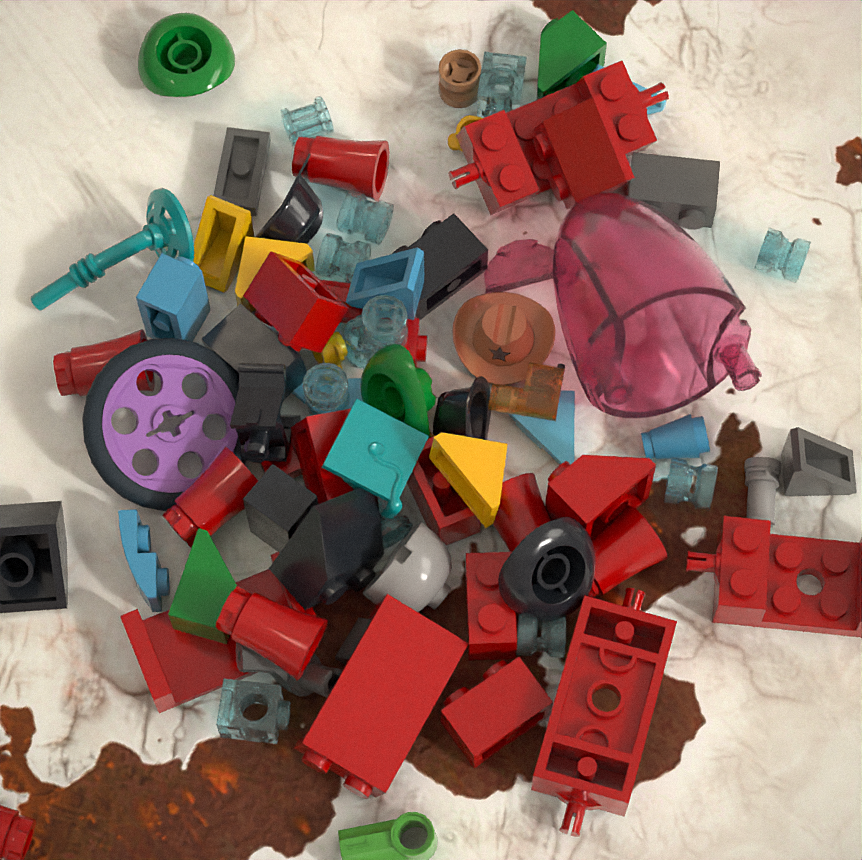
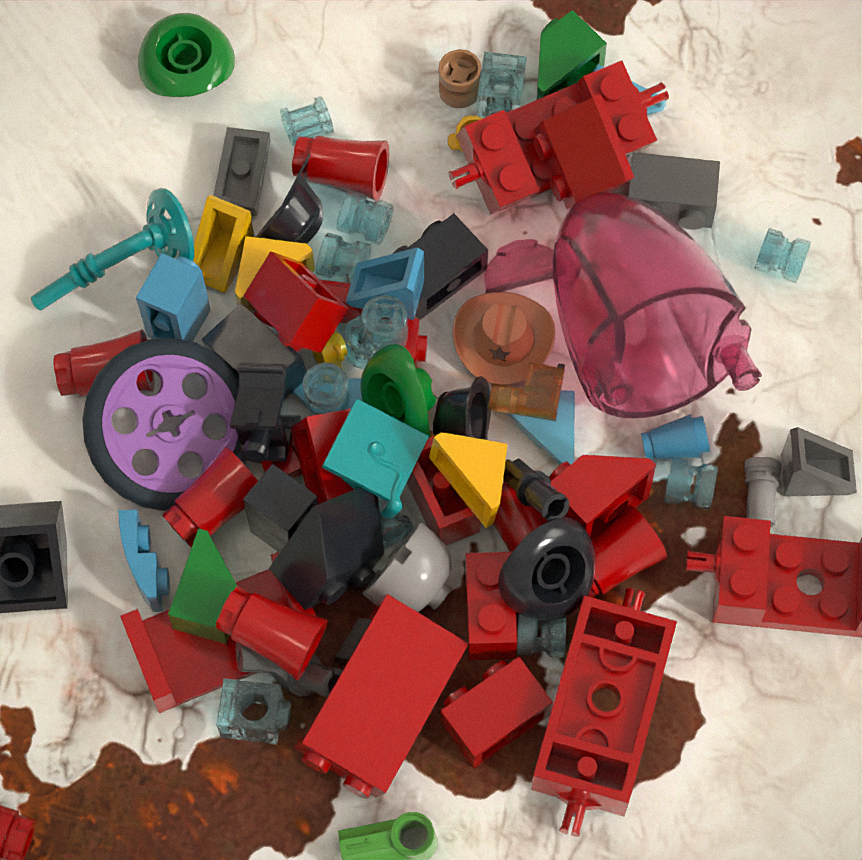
(535, 490): none -> black axle

